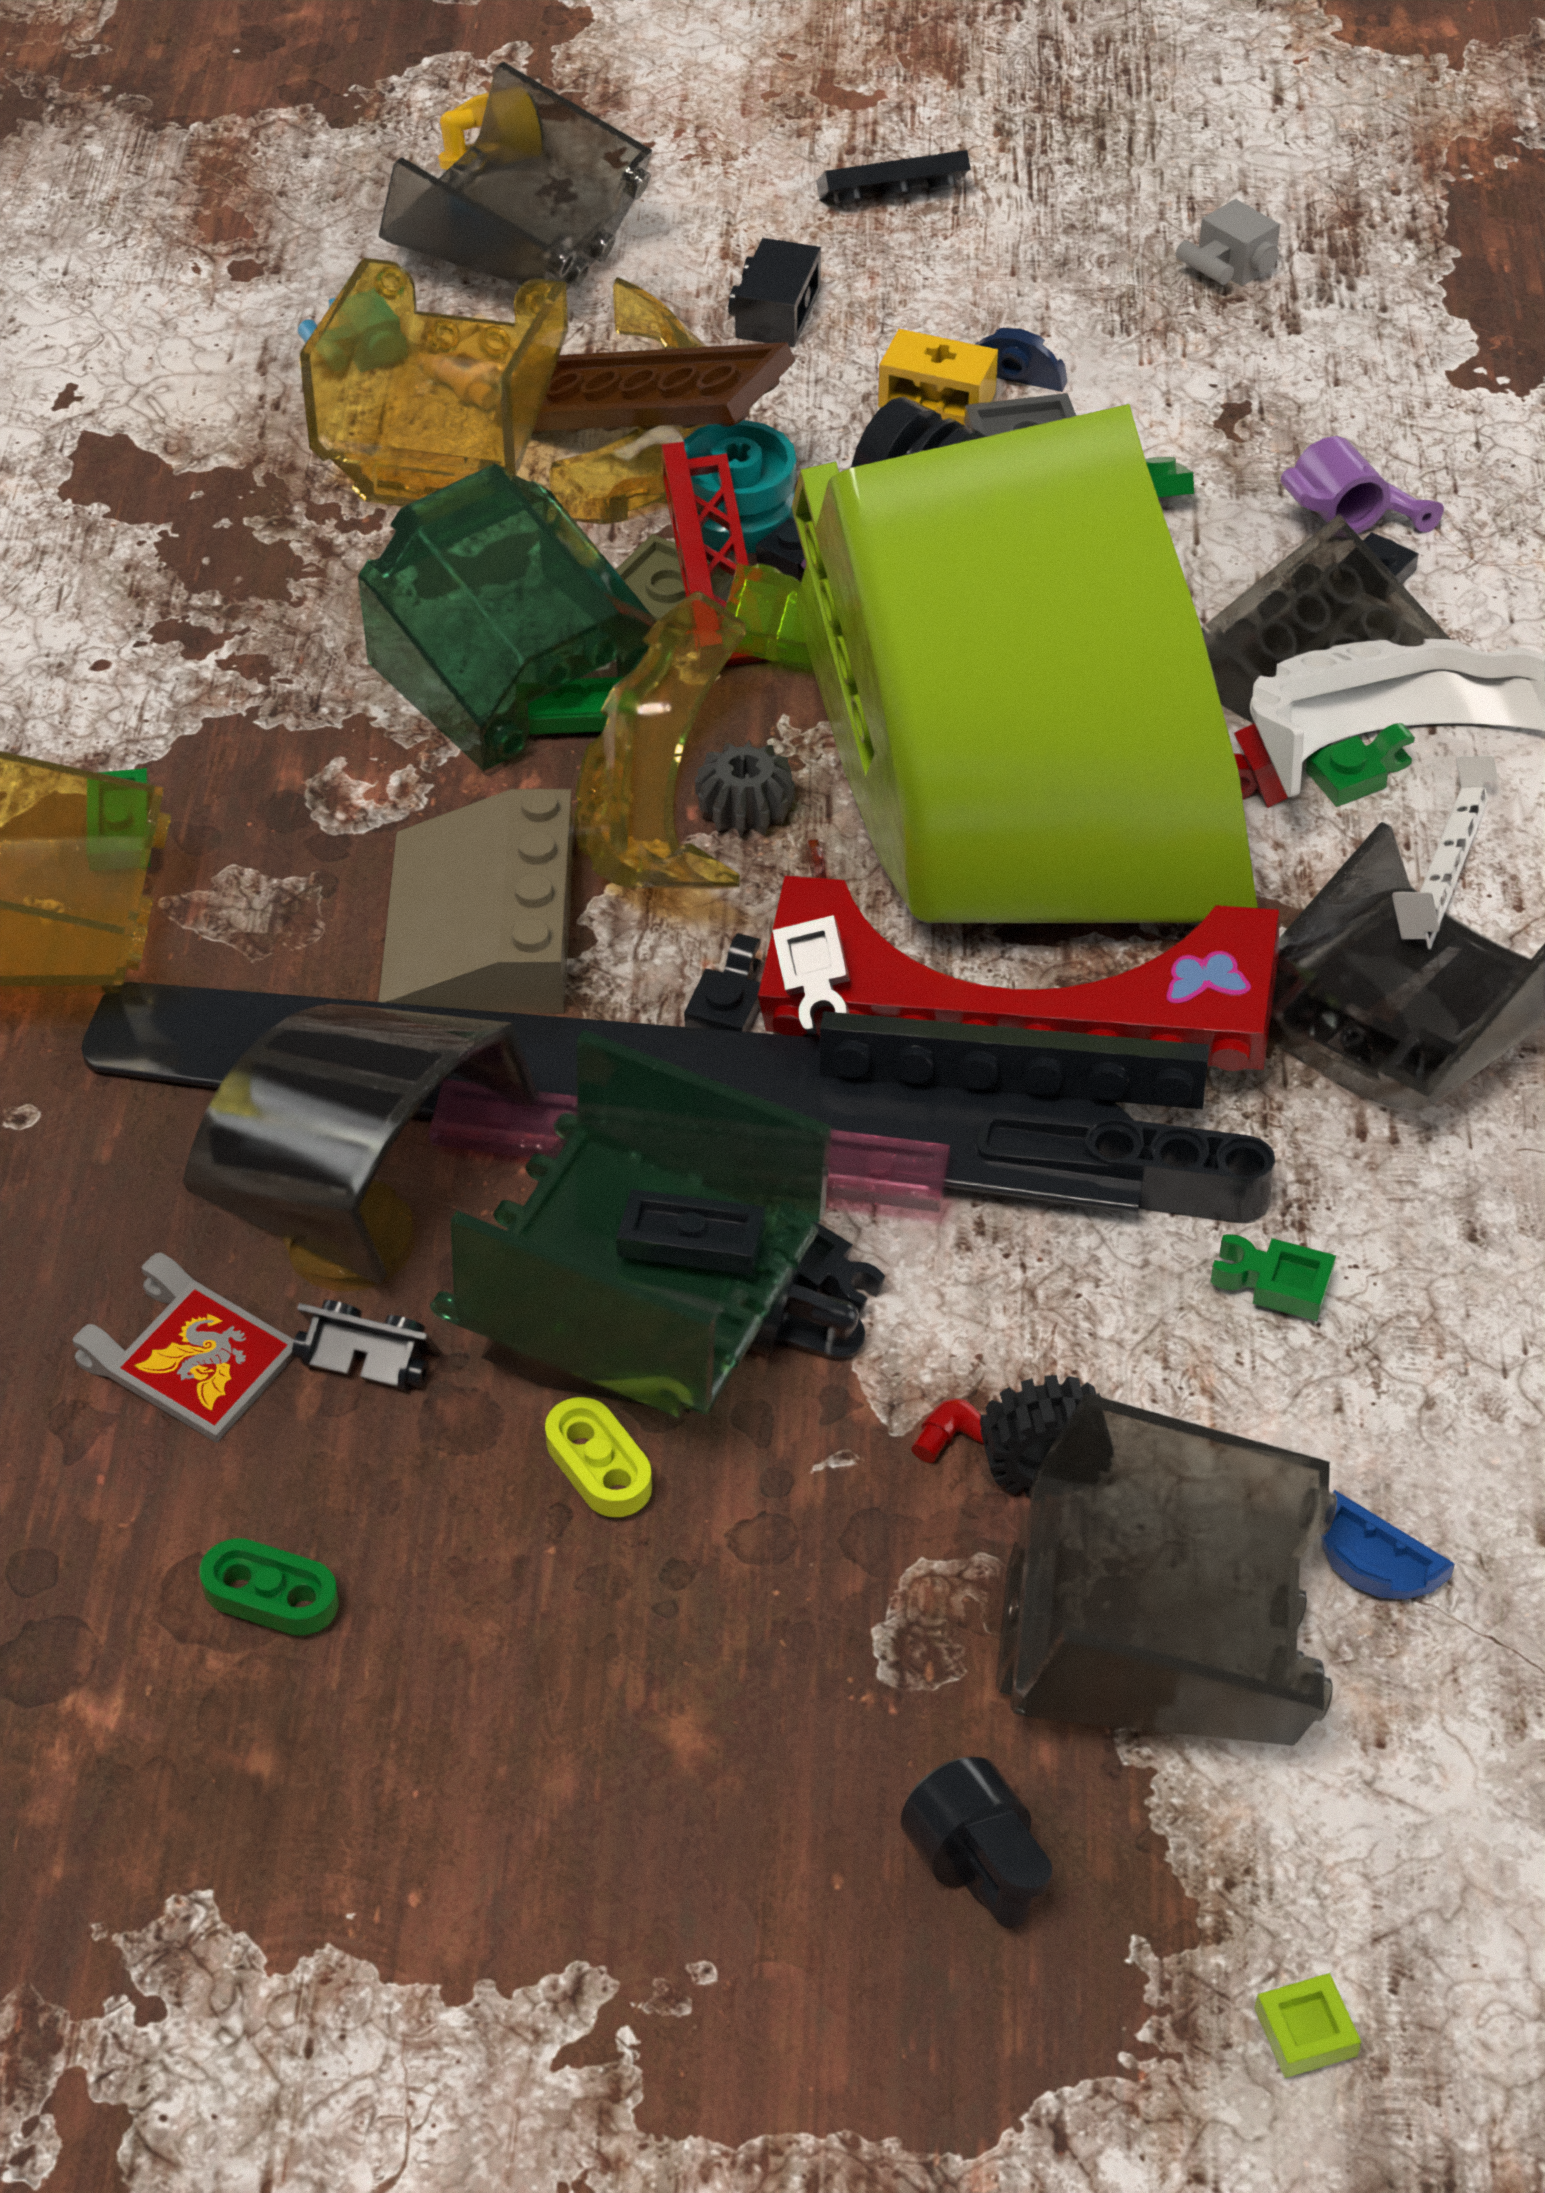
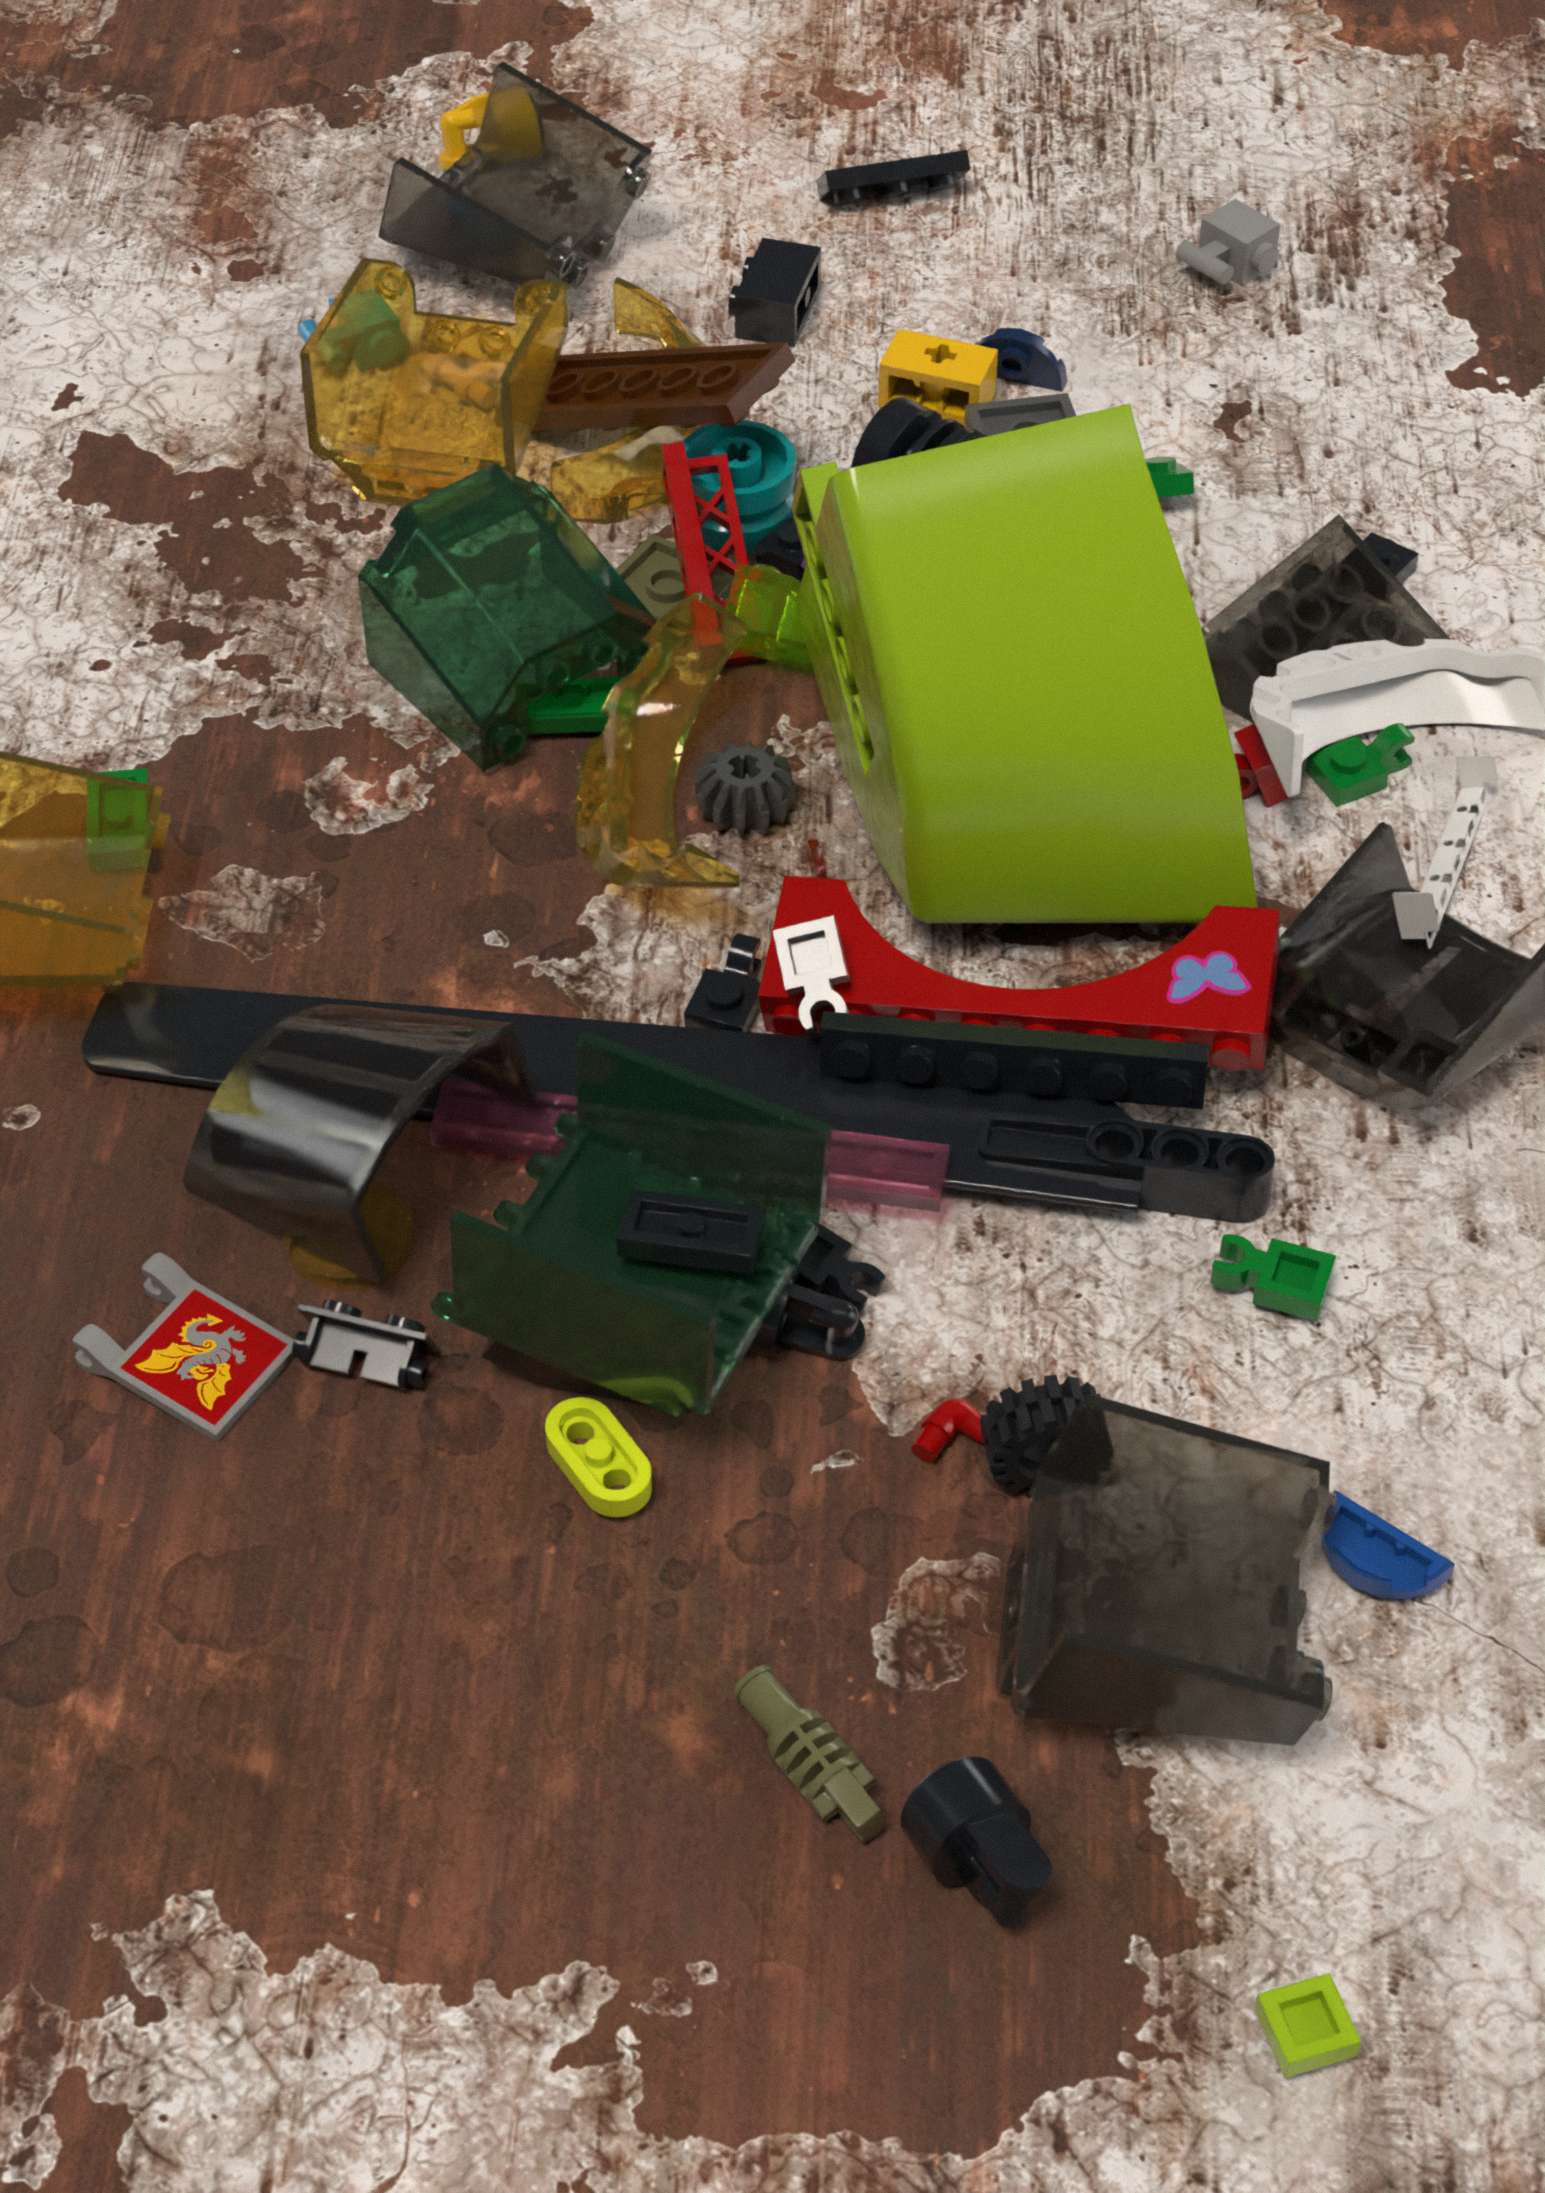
(273, 1587): green plate -> none
(483, 906): dark tan slope -> none
(811, 1754): none -> olive hinge
(1339, 480): medium lavender piece -> none

